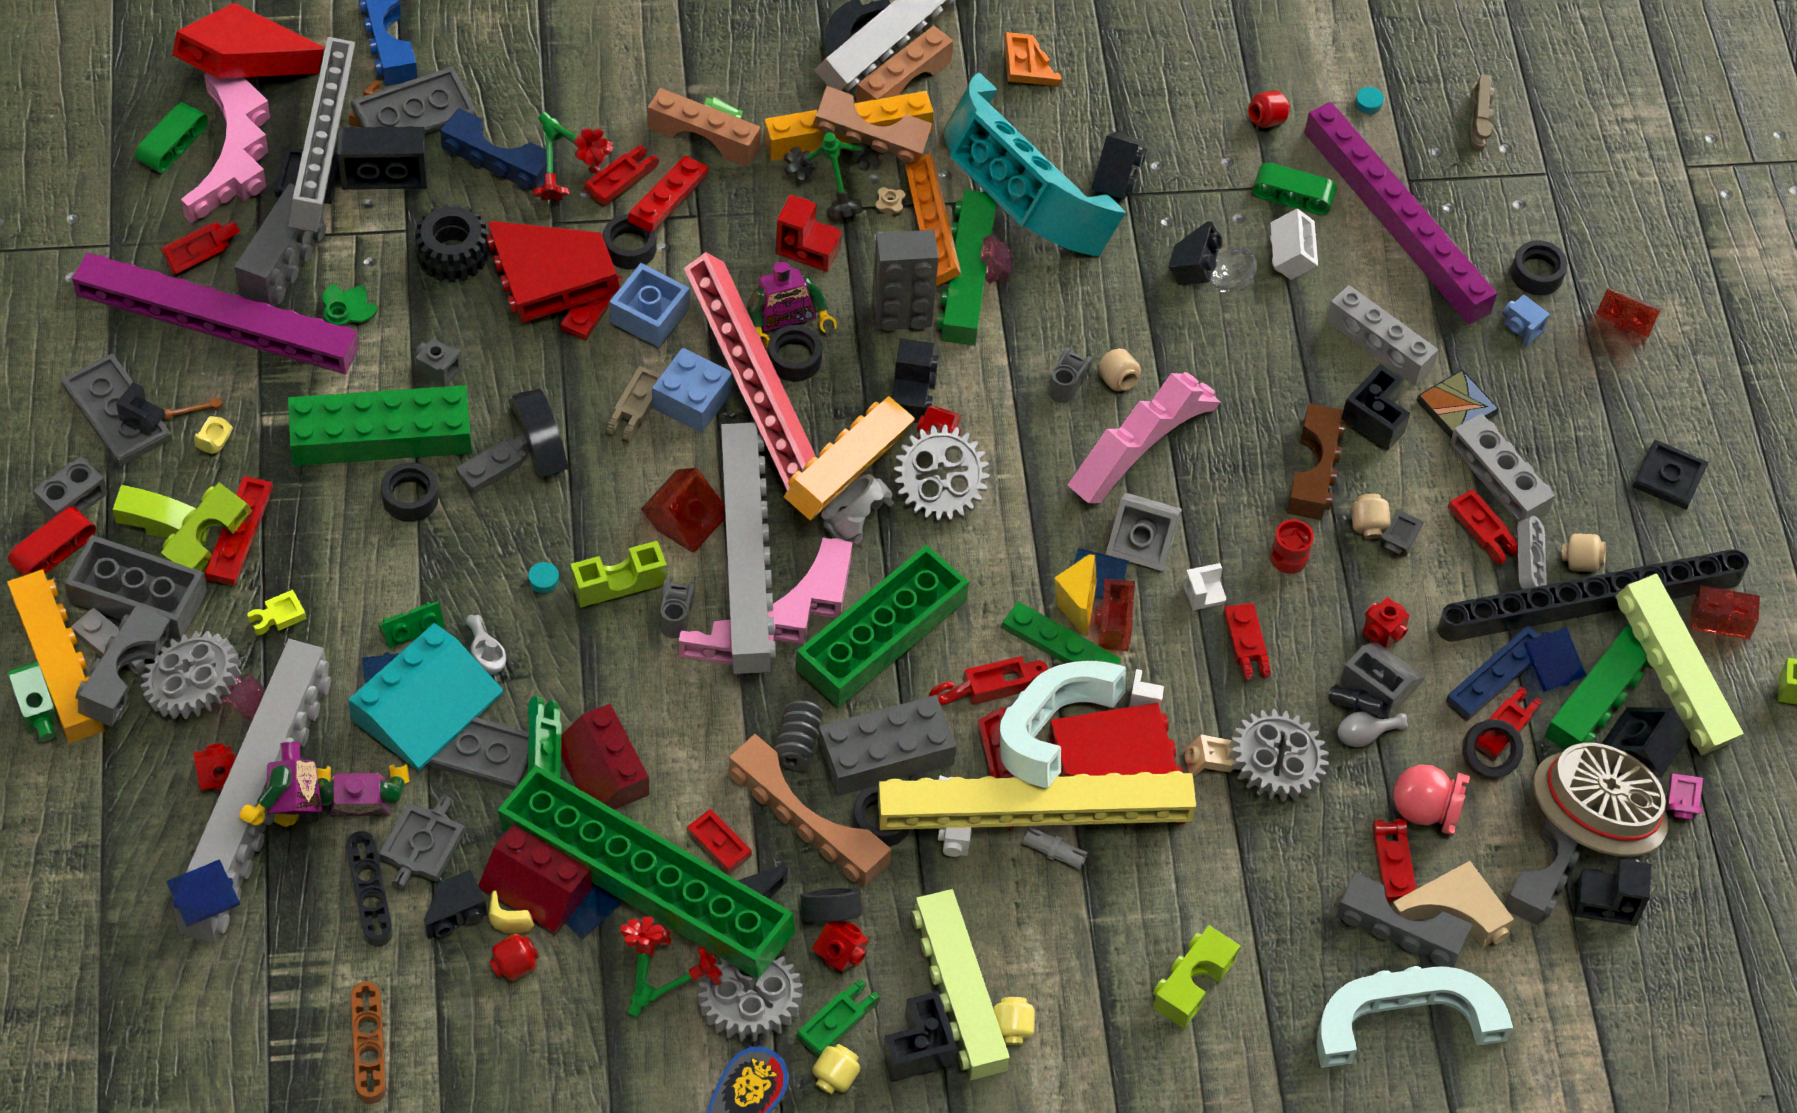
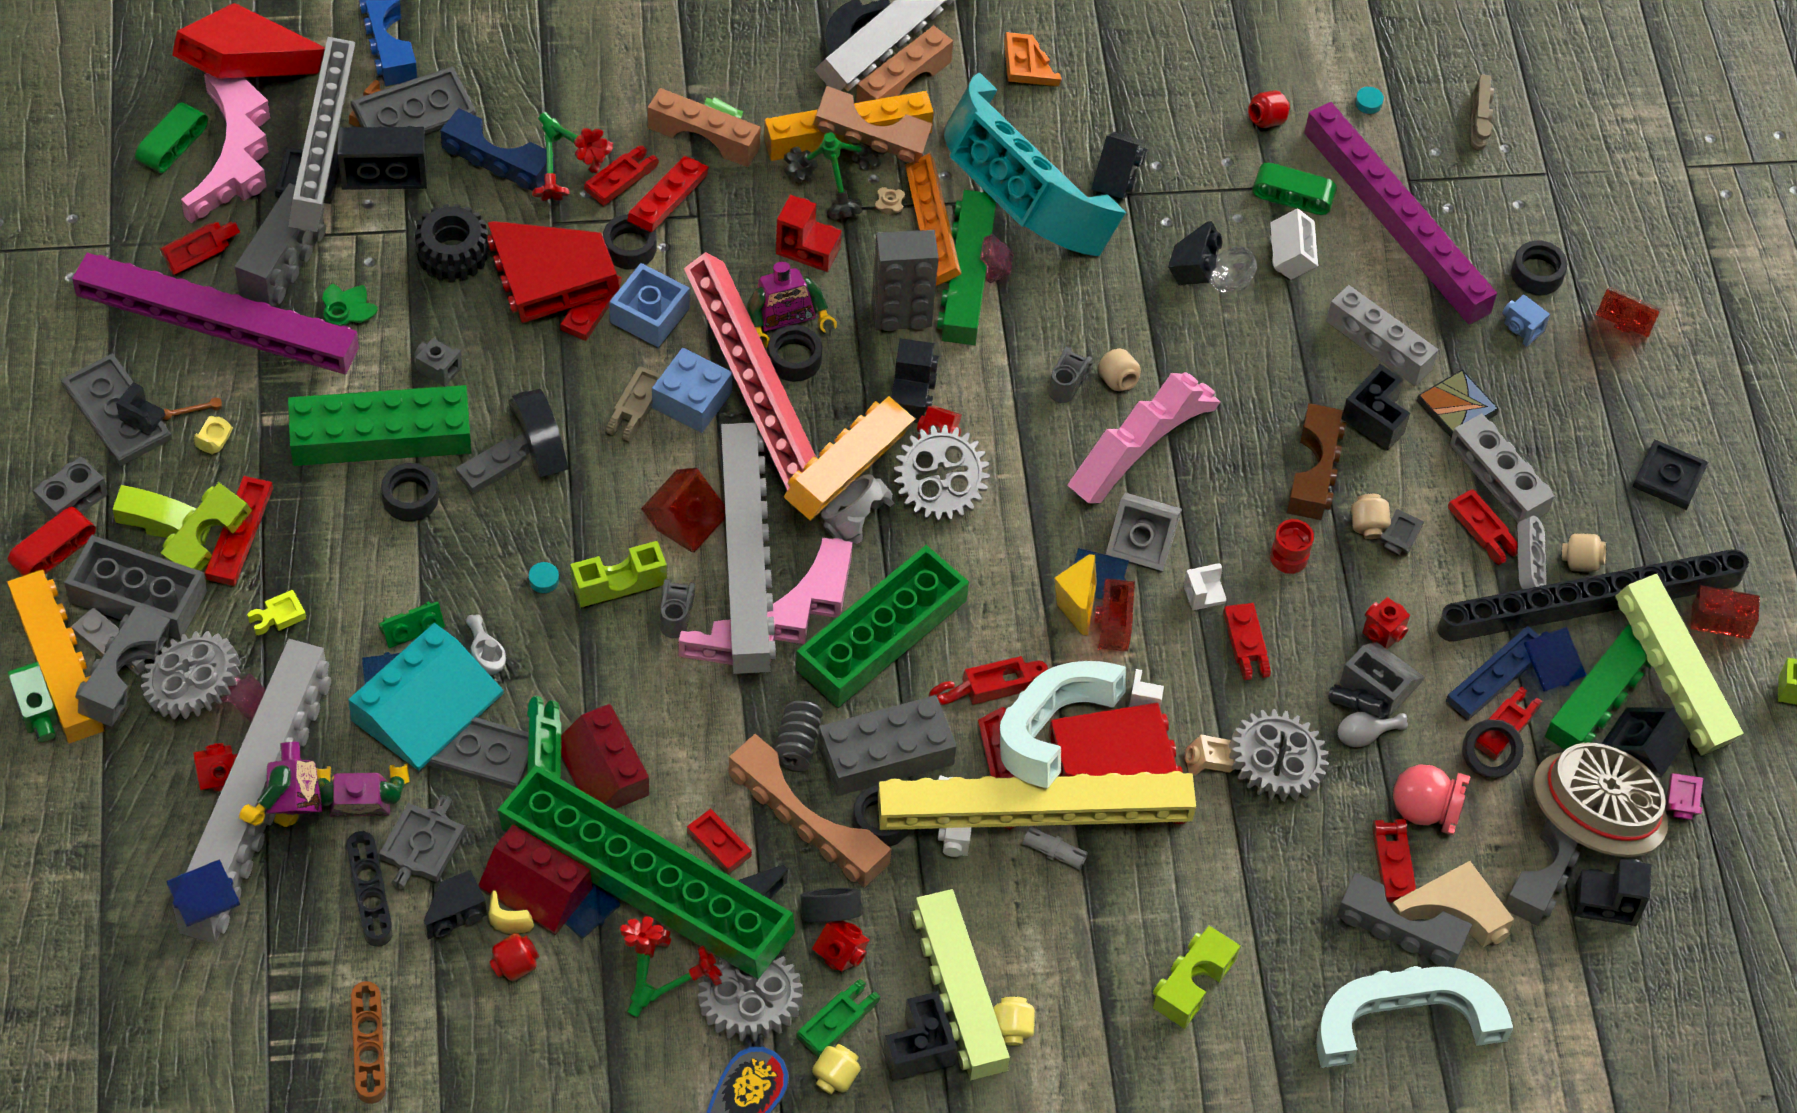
(1053, 637): green plate -> none

